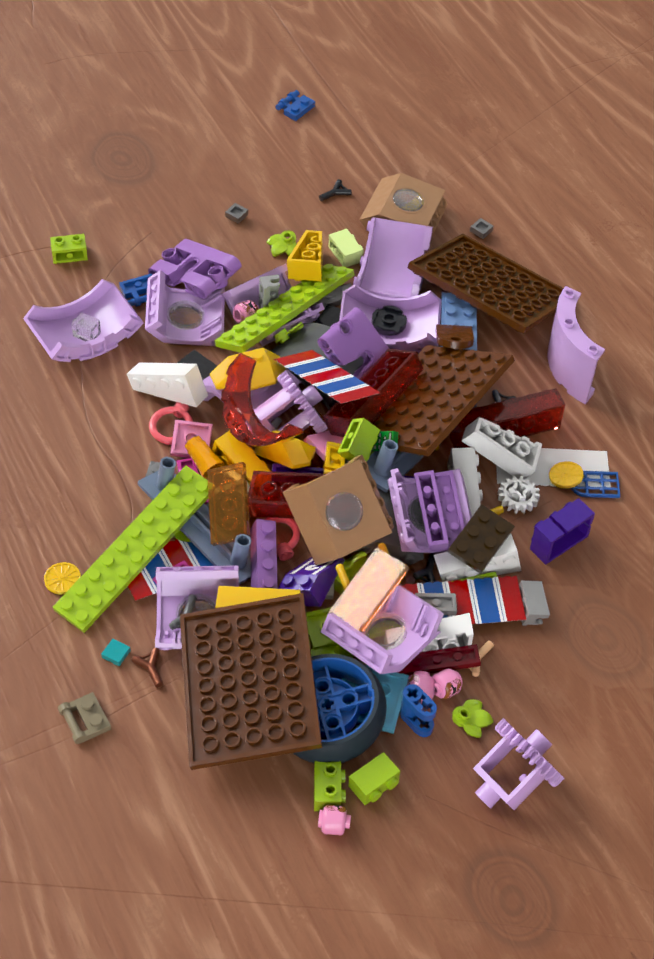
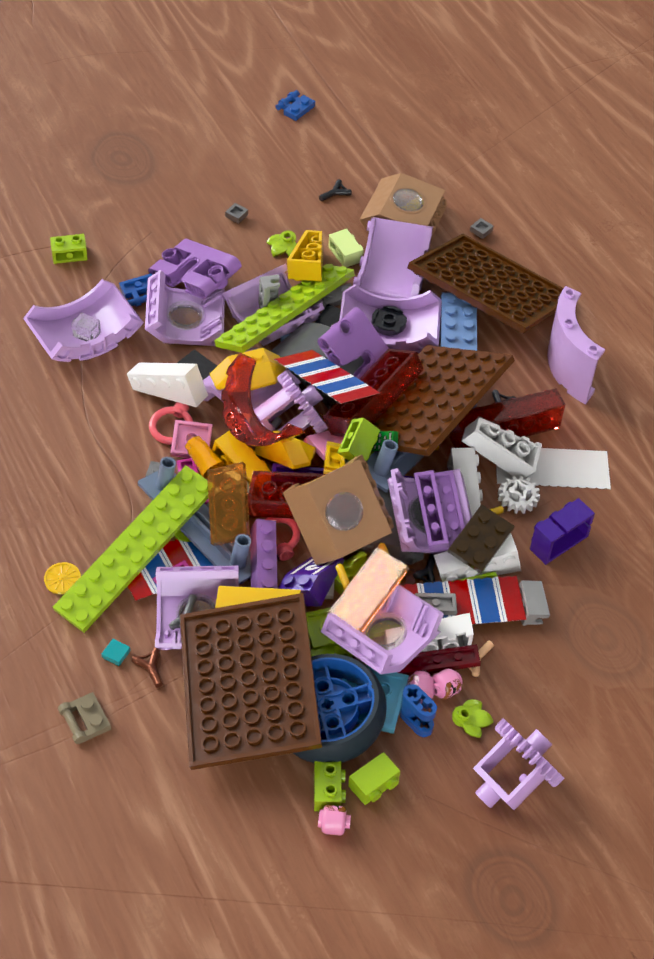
(243, 310): bright pink head -> none
(282, 336): lime plate -> none
(454, 336): reddish brown tile -> none
(566, 474): yellow wheel -> none
(602, 488): blue window -> none

